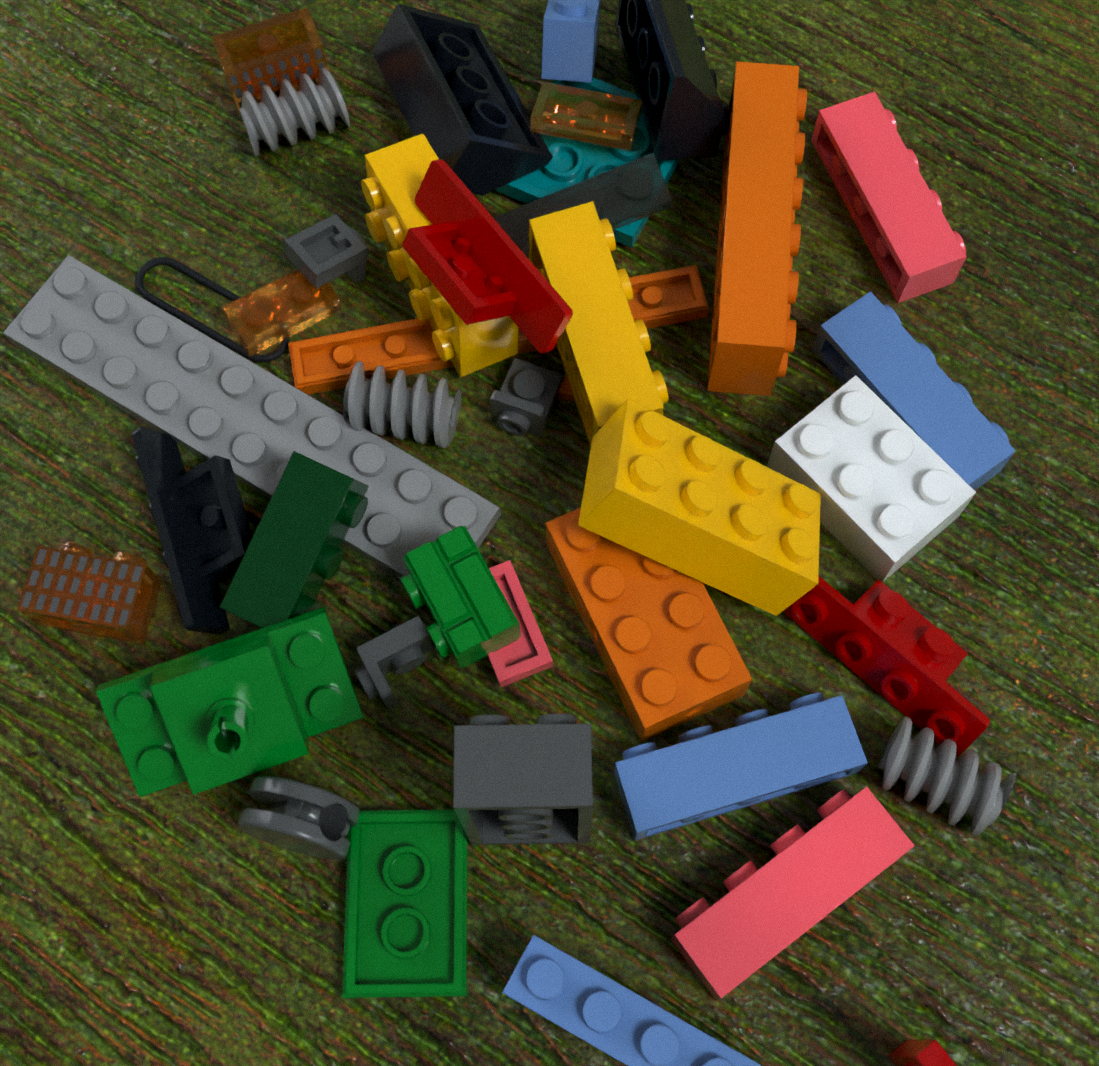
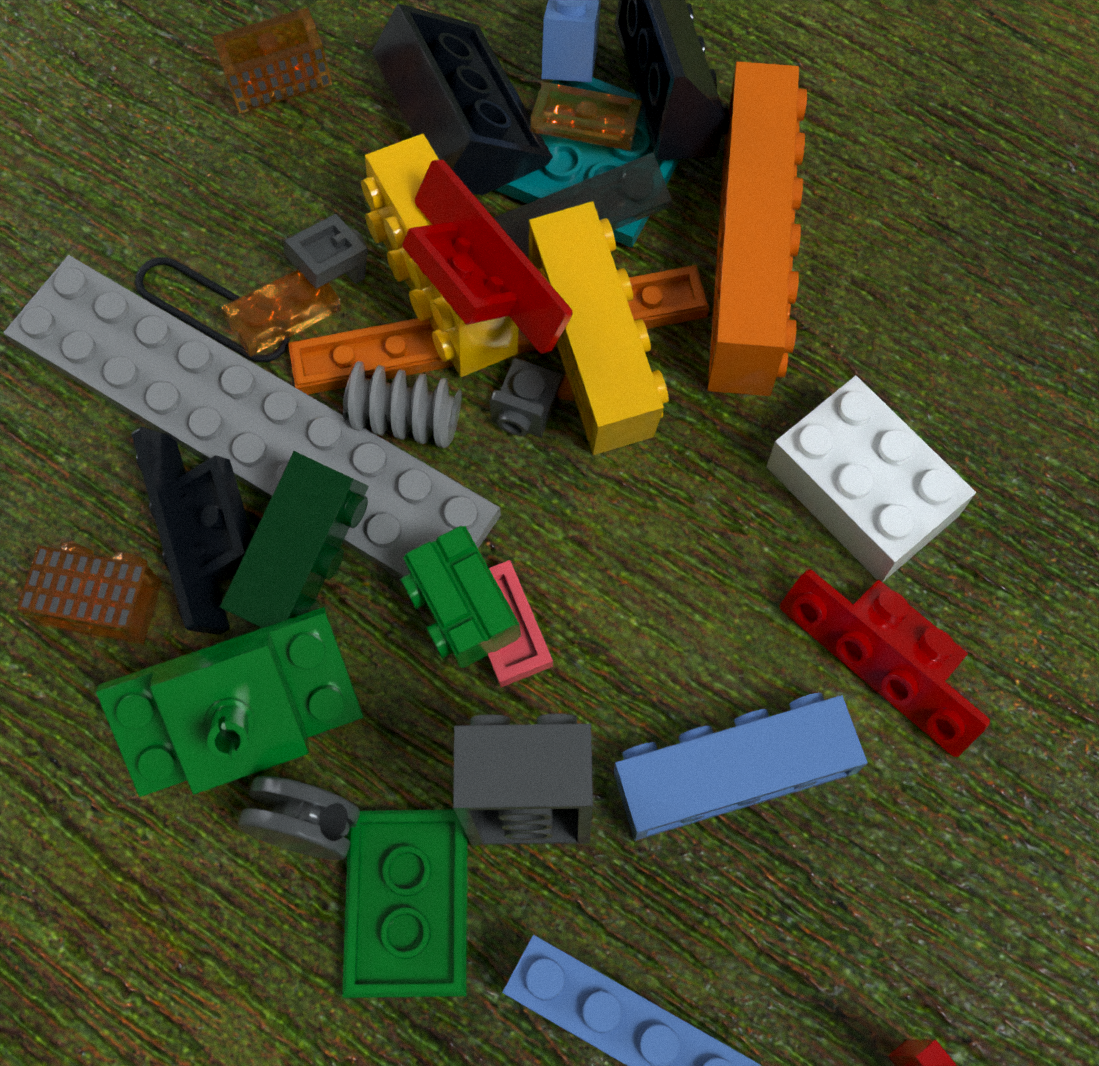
(293, 110): light grey piece -> none
(396, 651): dark grey bracket -> none
(649, 628): orange brick -> none
(701, 509): yellow brick -> none
(790, 892): coral brick -> none
(888, 197): coral brick -> none
(904, 374): medium blue brick -> none
(943, 778): light grey piece -> none

